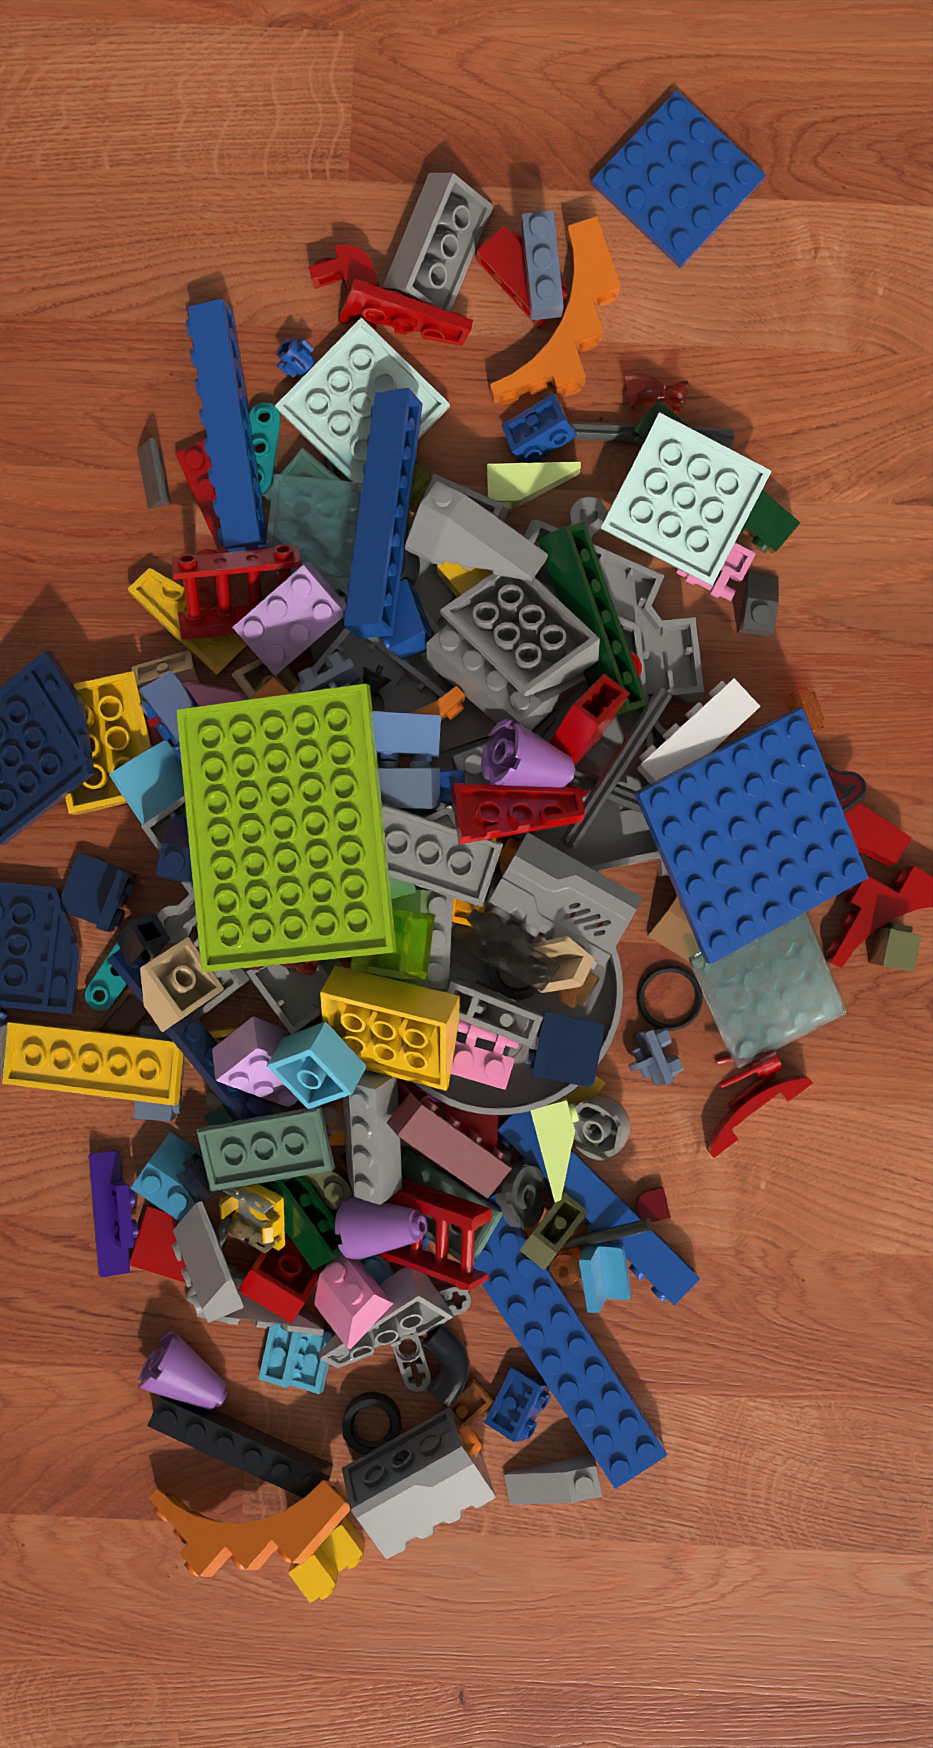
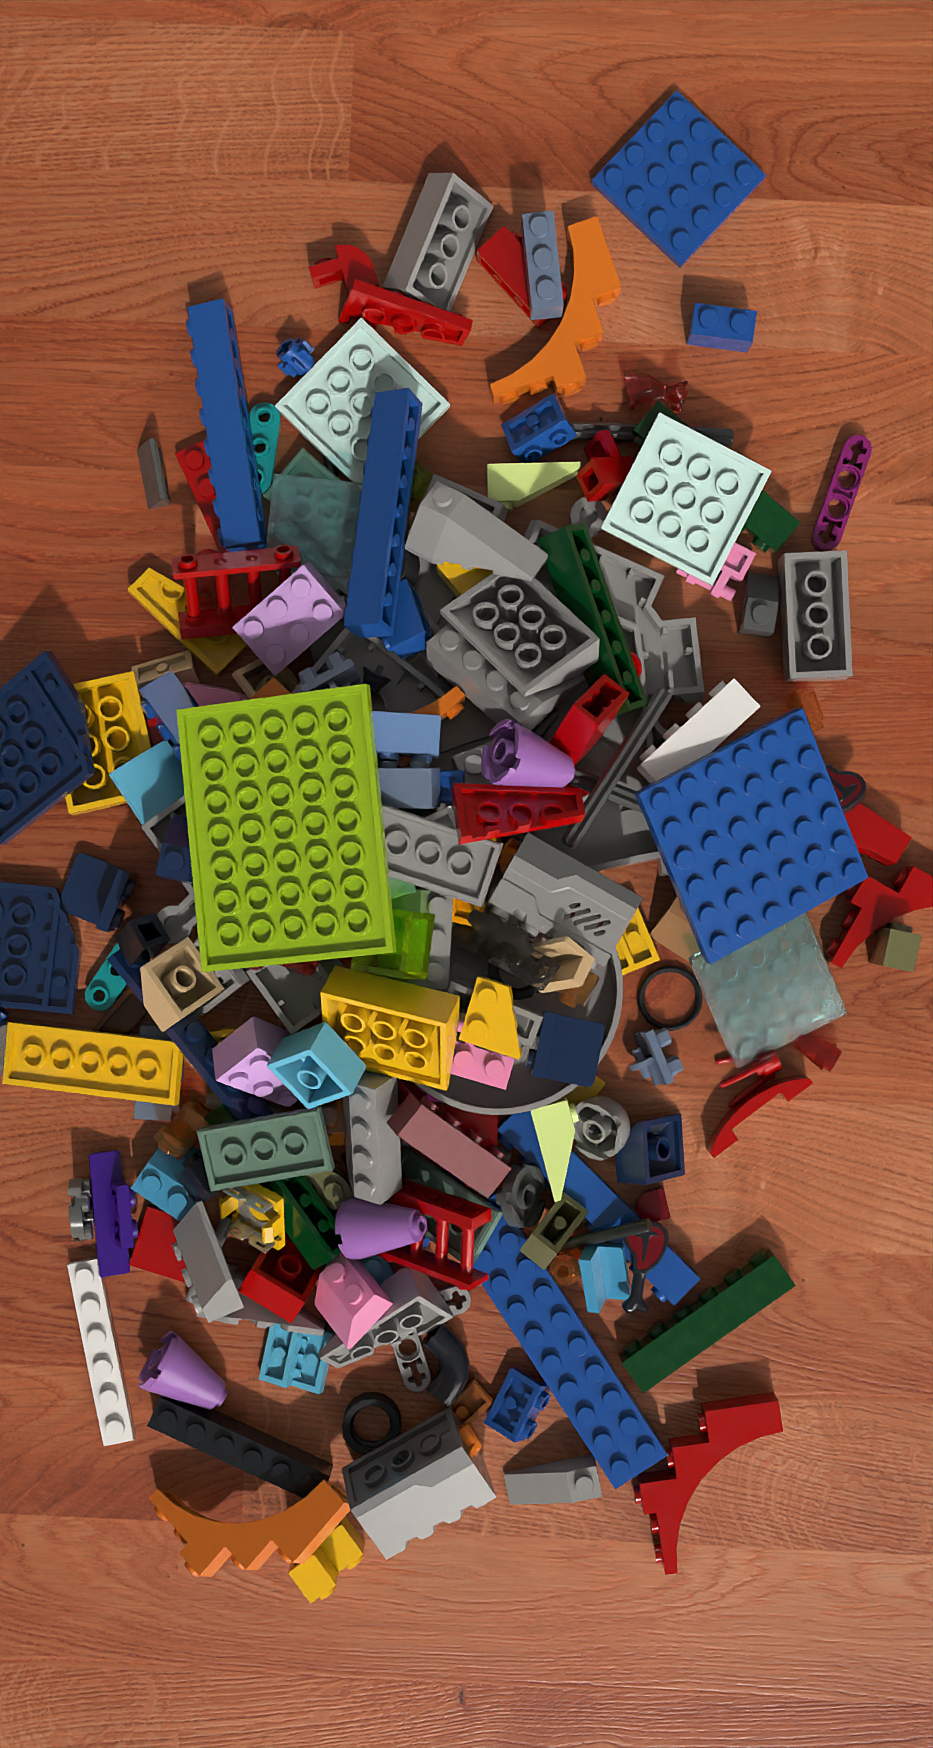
(80, 1210): none -> dark grey plate
(101, 1352): none -> white plate
(180, 1134): none -> clear orange brick
(491, 1018): none -> yellow wing
(605, 468): none -> red brick
(636, 946): none -> yellow wing
(646, 1253): none -> black piece
(652, 1151): none -> dark blue slope
(667, 1492): none -> red arch
(705, 1320): none -> dark green brick
(721, 327): none -> blue brick
(815, 616): none -> light grey brick
(818, 1051): none -> clear red cone
(840, 493): none -> magenta beam

